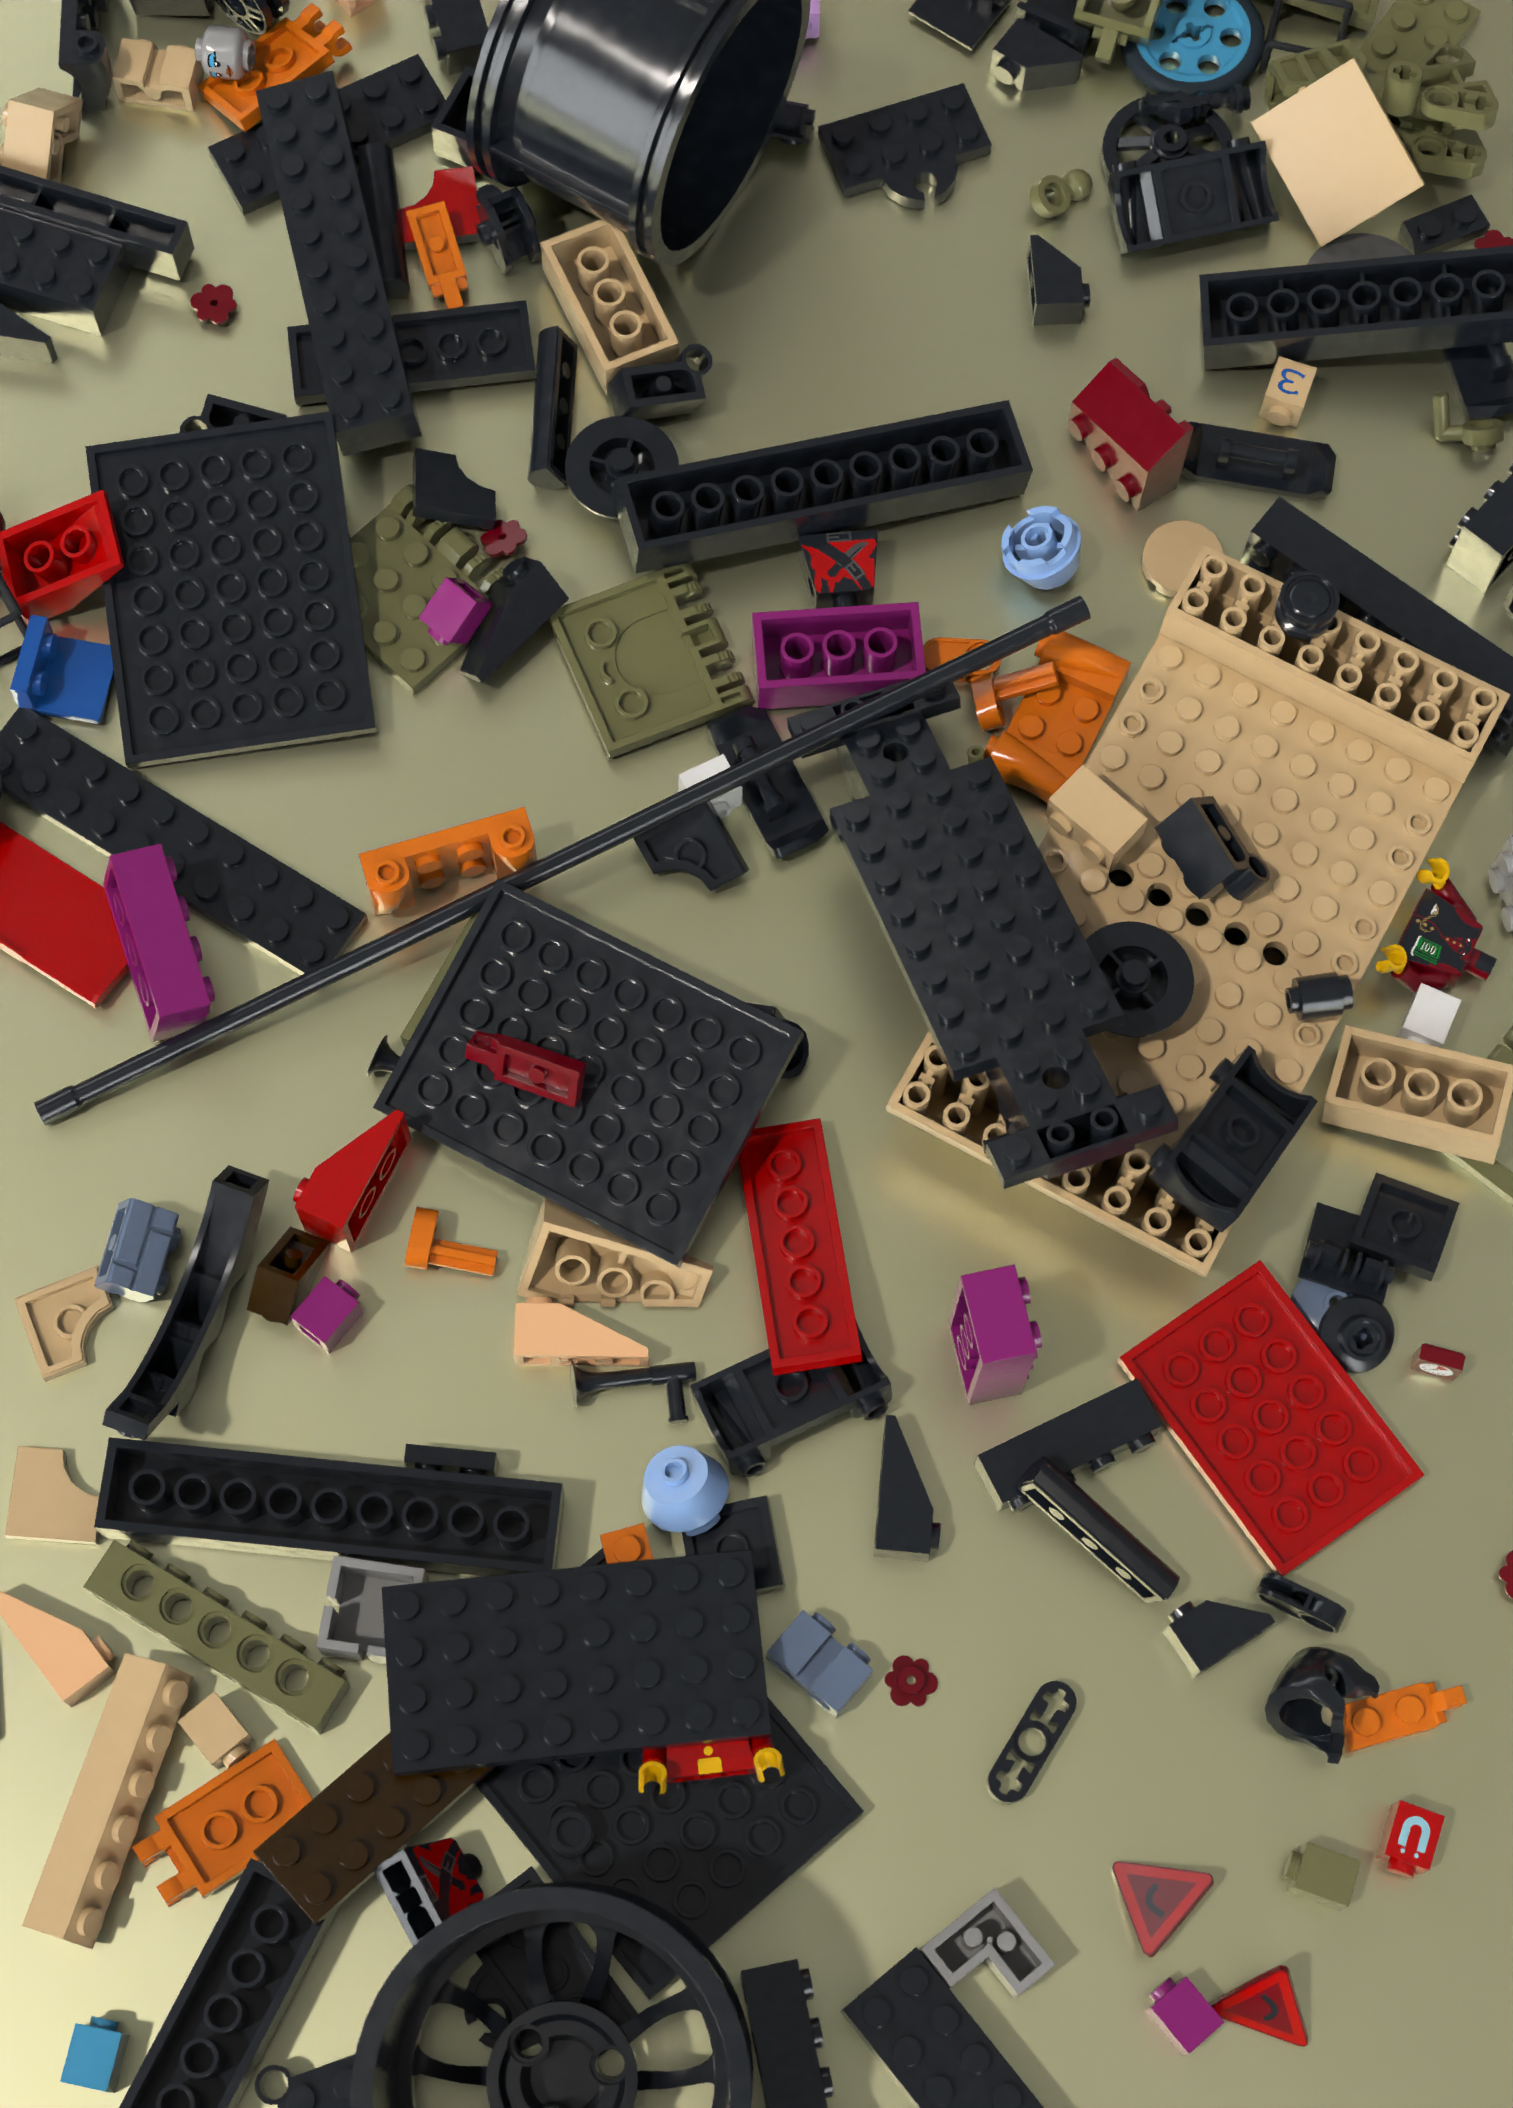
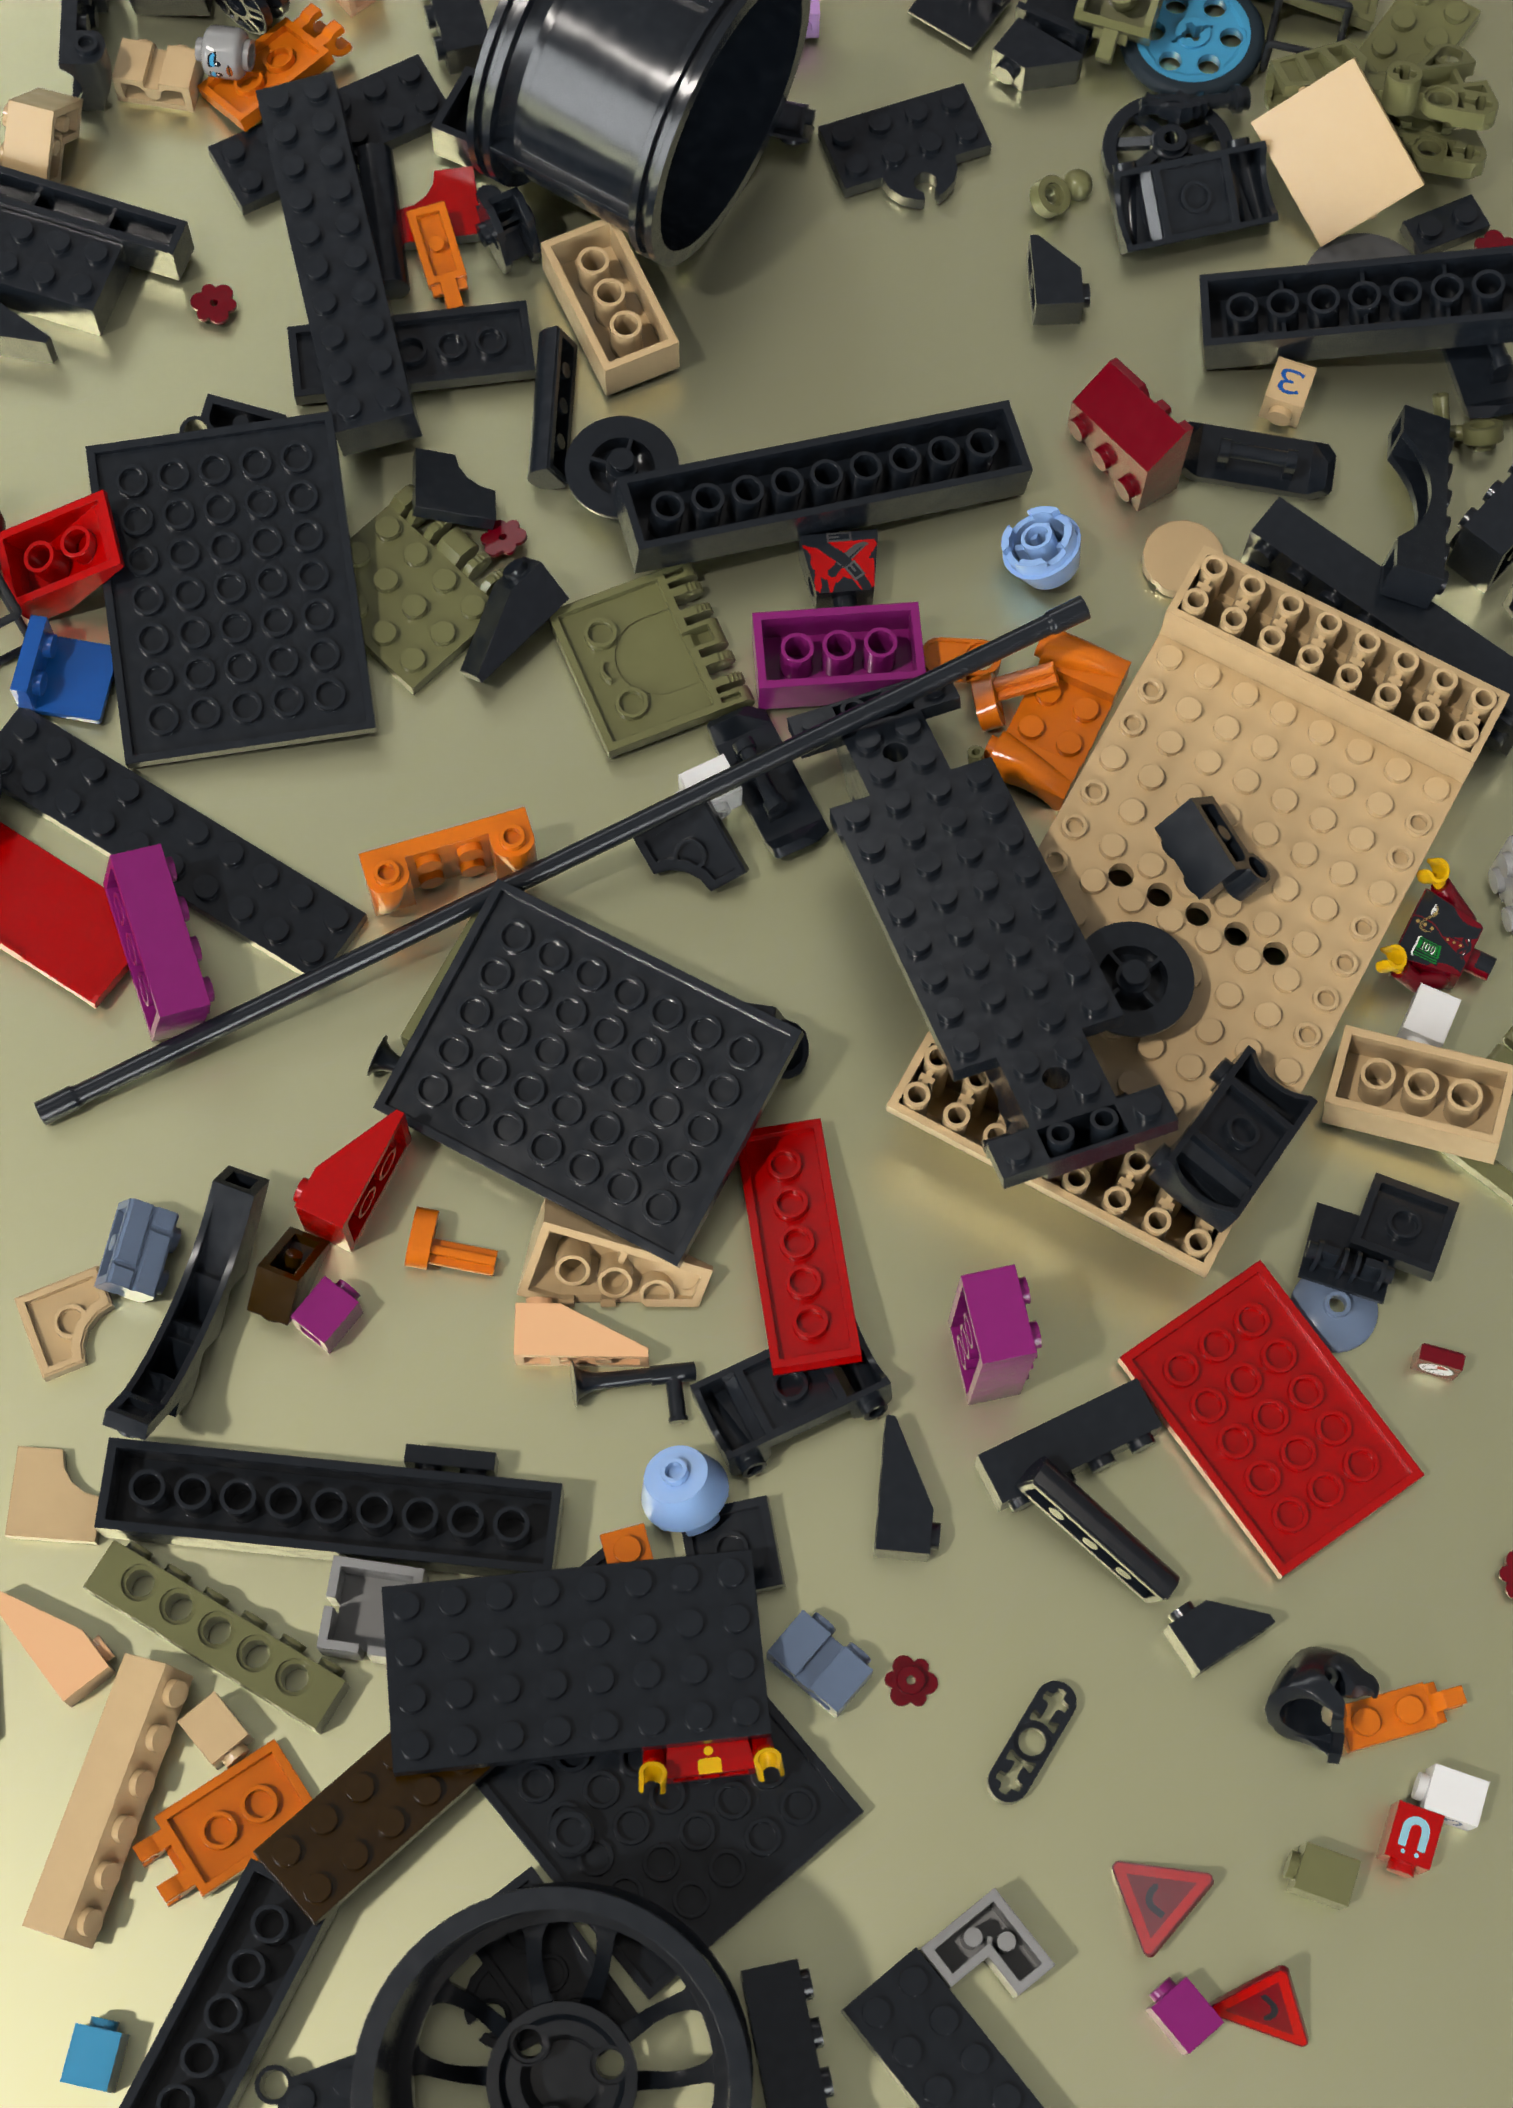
(429, 1884): torso -> none
(455, 611): magenta brick -> none
(528, 1066): dark red hinge -> none
(661, 388): black hinge -> none
(1095, 817): tan brick -> none
(1300, 1602): black piece -> none
(1307, 605): black wheel -> none
(1319, 996): black brick -> none
(1351, 1316): black piece -> none
(1420, 455): none -> black arch
(1451, 1795): none -> white brick

